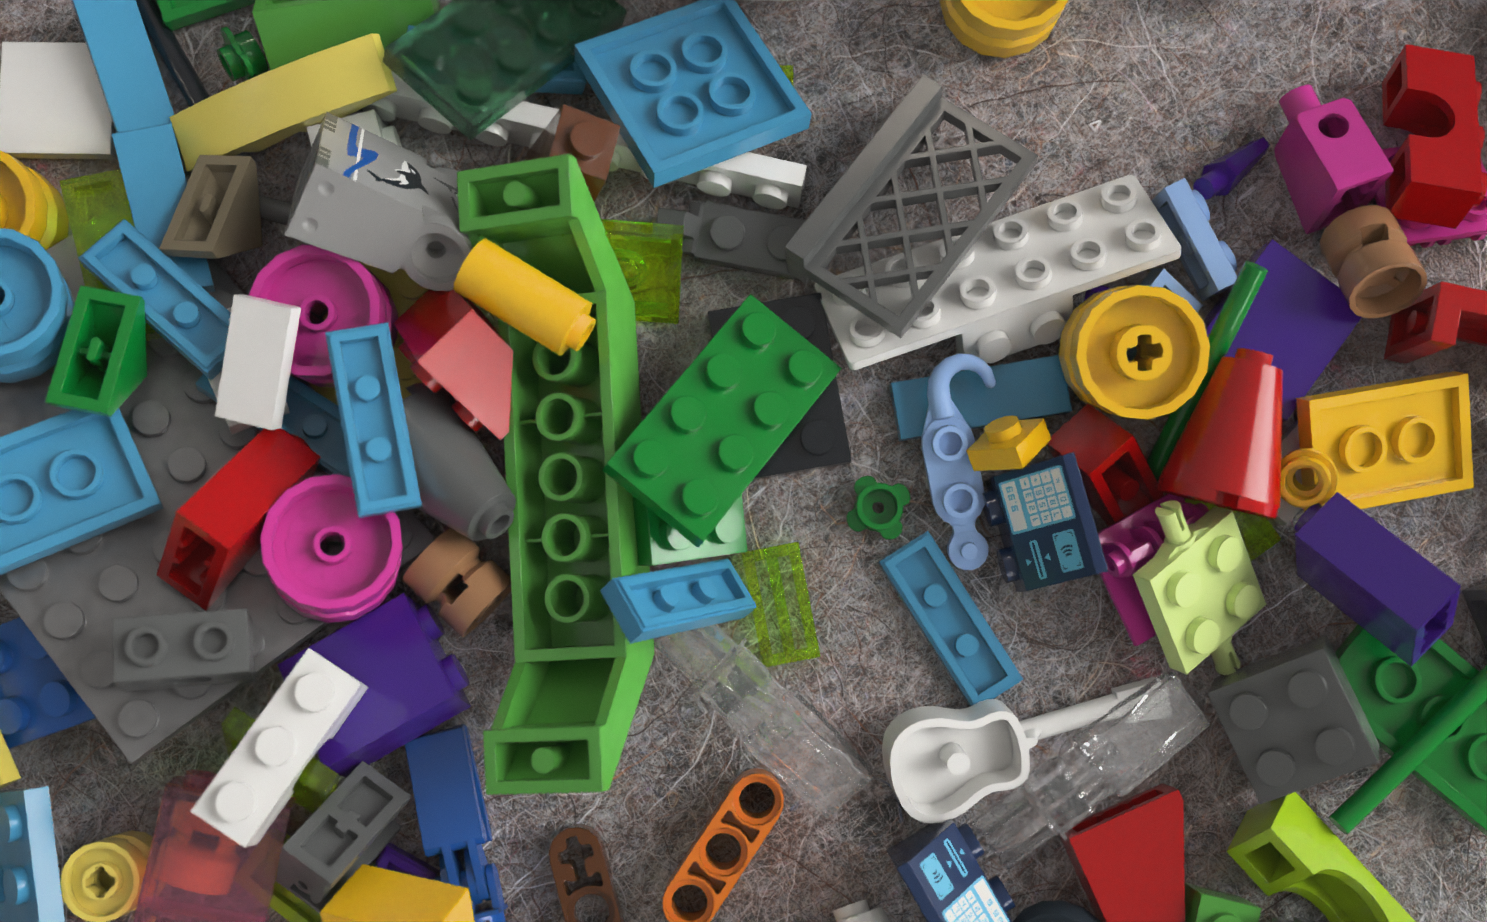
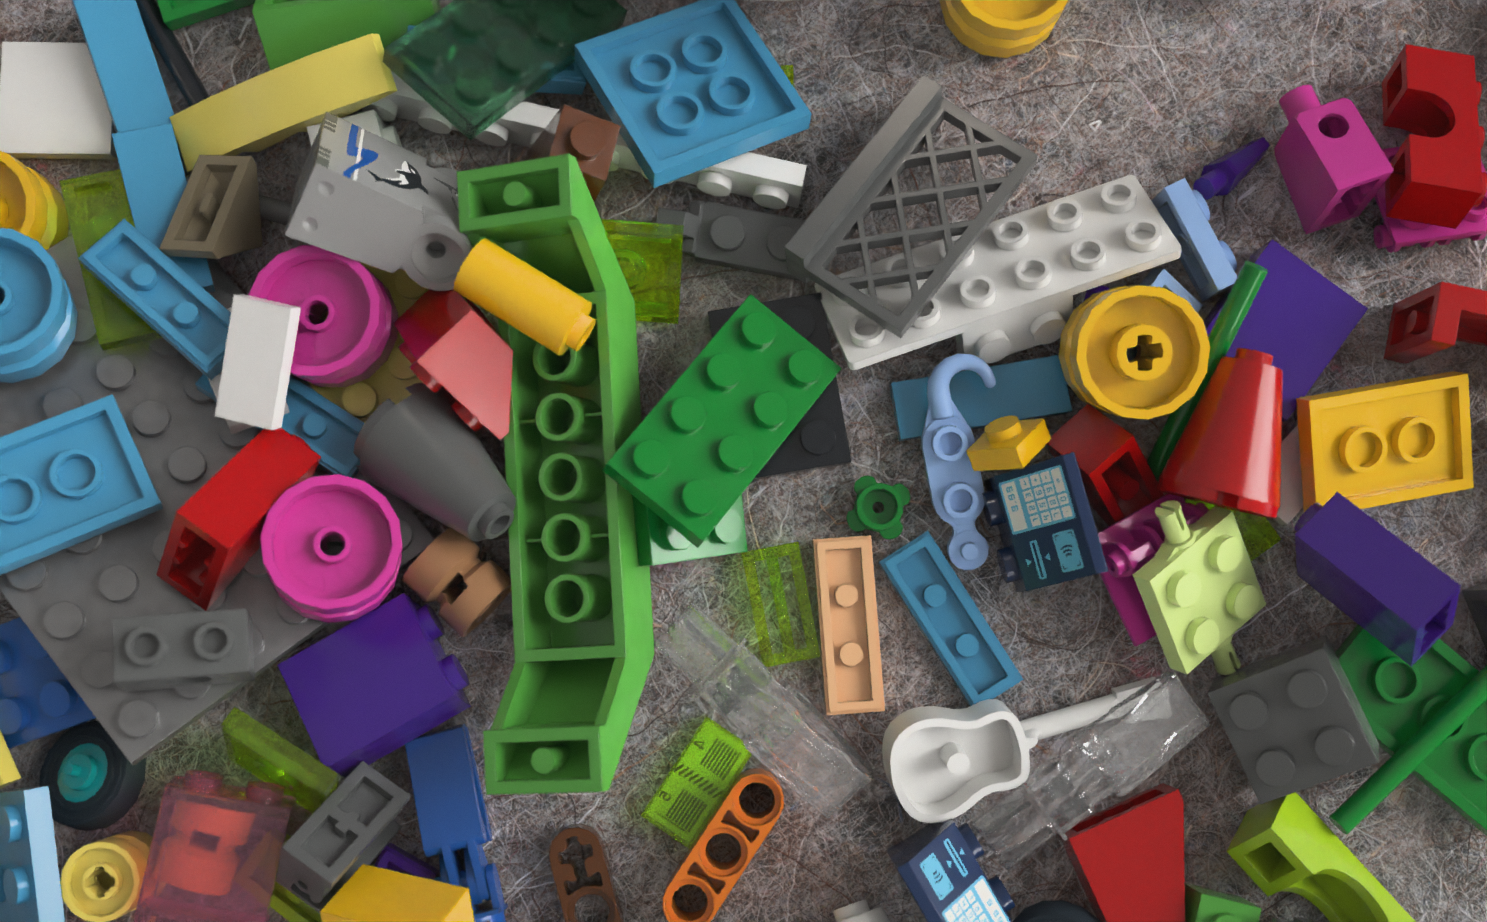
(90, 778): none -> black wheel
(101, 353): green slope -> none
(241, 55): green plate -> none
(277, 749): white arch -> none
(373, 420): dark azure tile -> none
(677, 599): dark azure tile -> none
(697, 782): none -> clear neon green tile
(848, 625): none -> light nougat tile
(1306, 496): yellow plate -> none
(1372, 261): medium nougat wheel -> none

